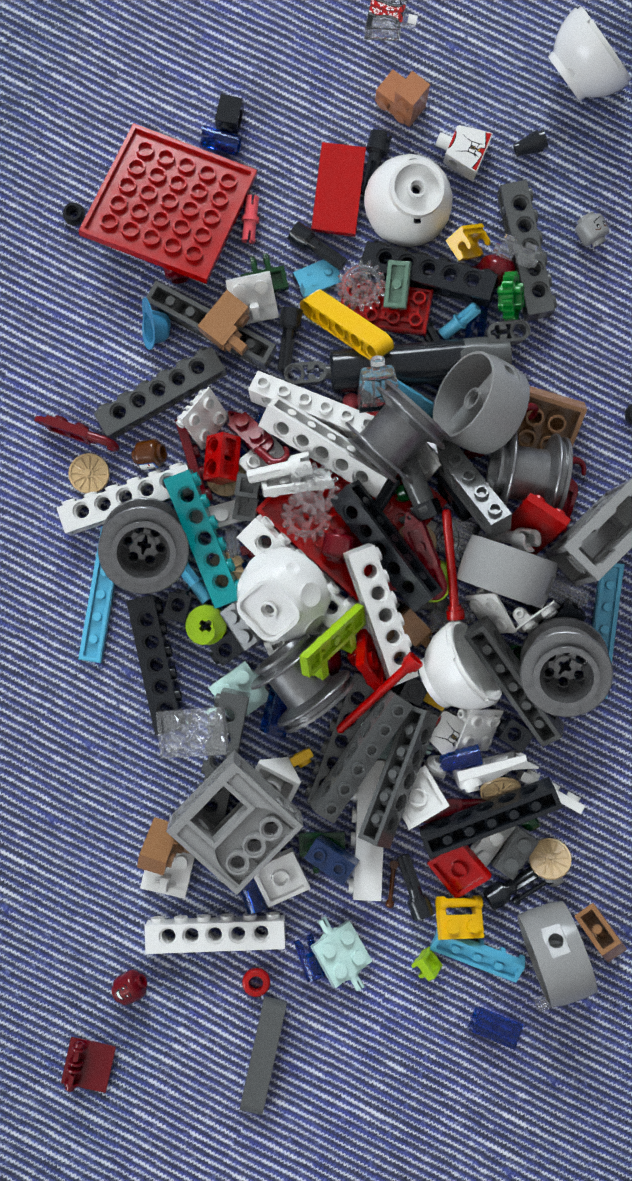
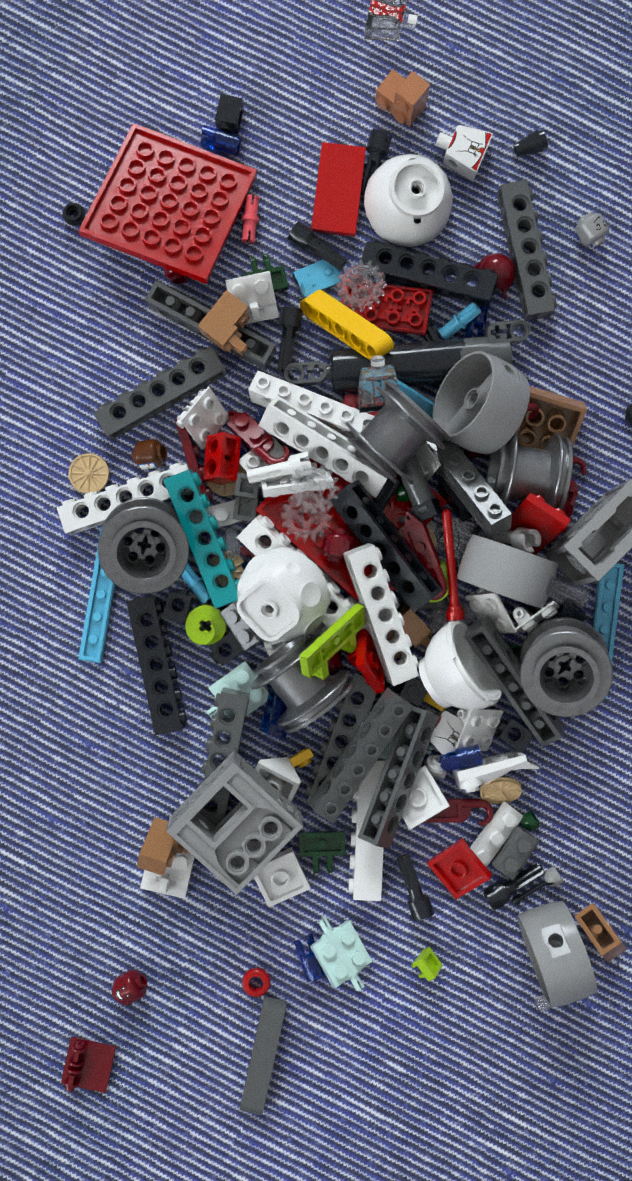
(77, 432): dark red plate -> none
(154, 325): dark azure piece -> none
(157, 942): white brick -> none
(192, 732): clear plate -> none
(253, 898): clear blue hinge -> none
(331, 859): dark blue brick -> none
(393, 865): reddish brown hinge -> none
(397, 284): sand green plate -> none
(410, 664): red piece -> none
(459, 926): yellow plate -> none
(465, 241): yellow hinge -> none
(481, 956): medium azure hinge -> none
(490, 817): black brick -> none
(495, 1027): clear blue hinge -> none
(510, 246): clear hinge -> none
(511, 296): green gear -> none
(550, 859): tan wheel -> none
(569, 800): white plate -> none
(587, 58): white piece -> none

